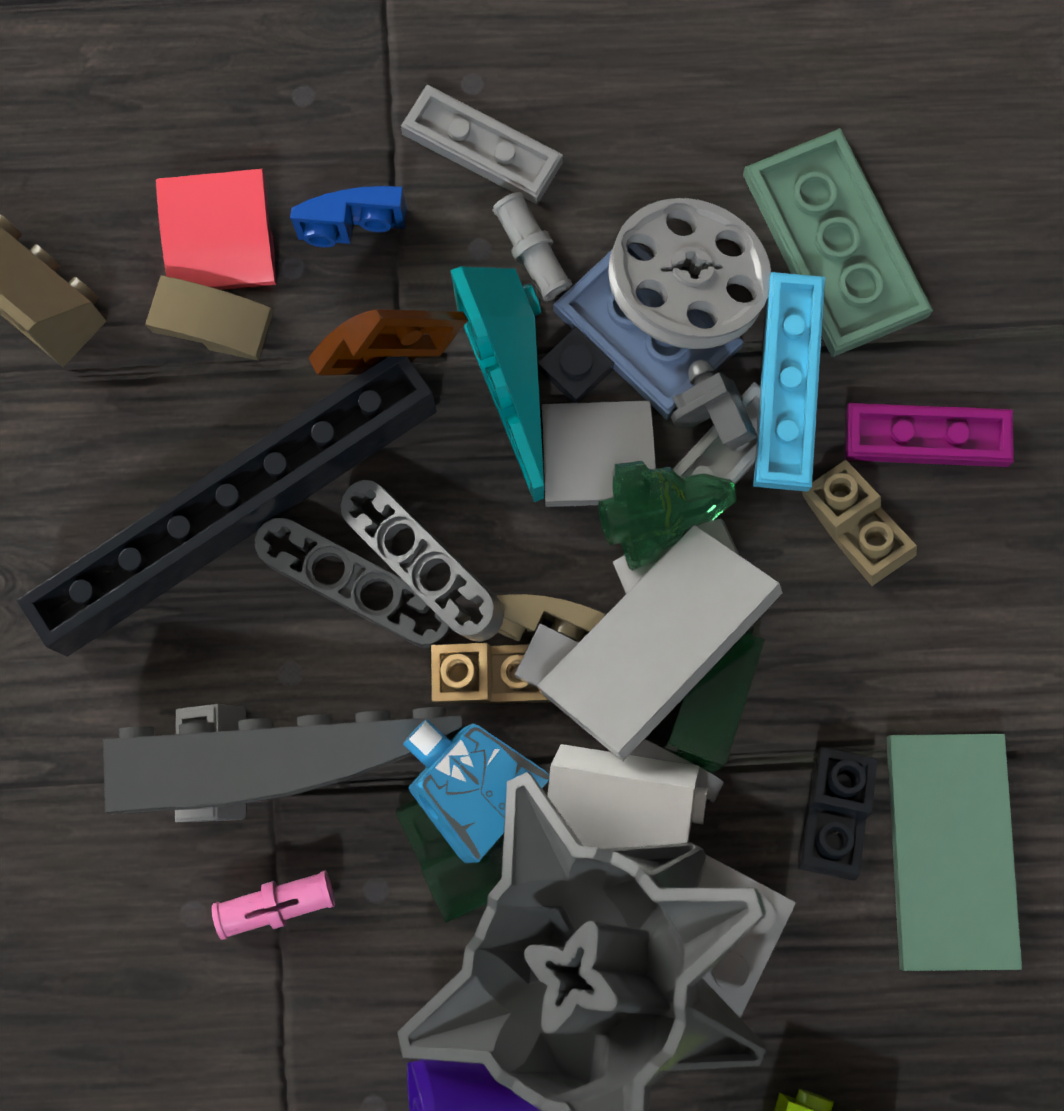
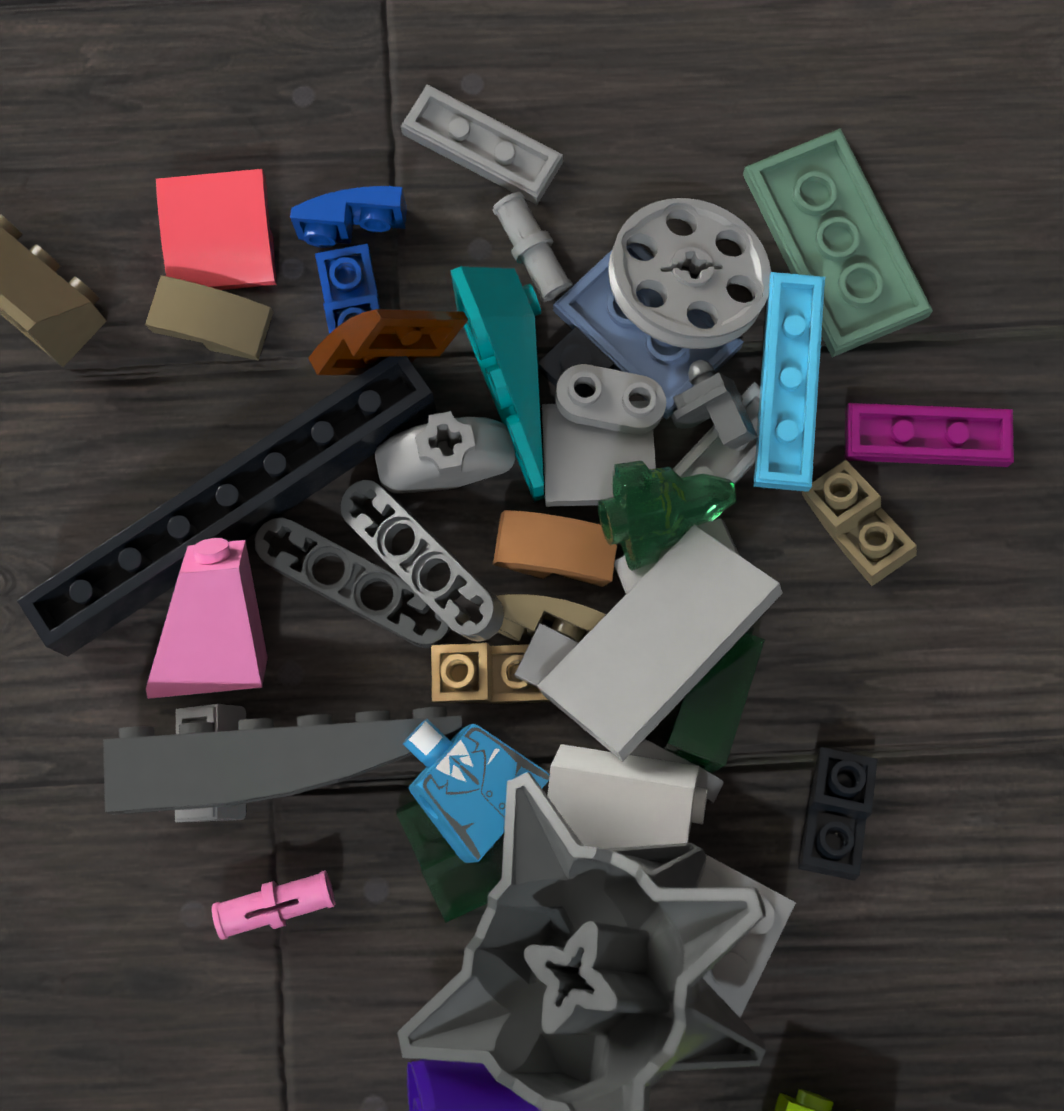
(211, 626): none -> bright pink slope
(347, 283): none -> blue slope
(444, 454): none -> light grey piece
(554, 544): none -> medium nougat slope
(610, 403): none -> light grey plate
(953, 853): sand green tile -> none

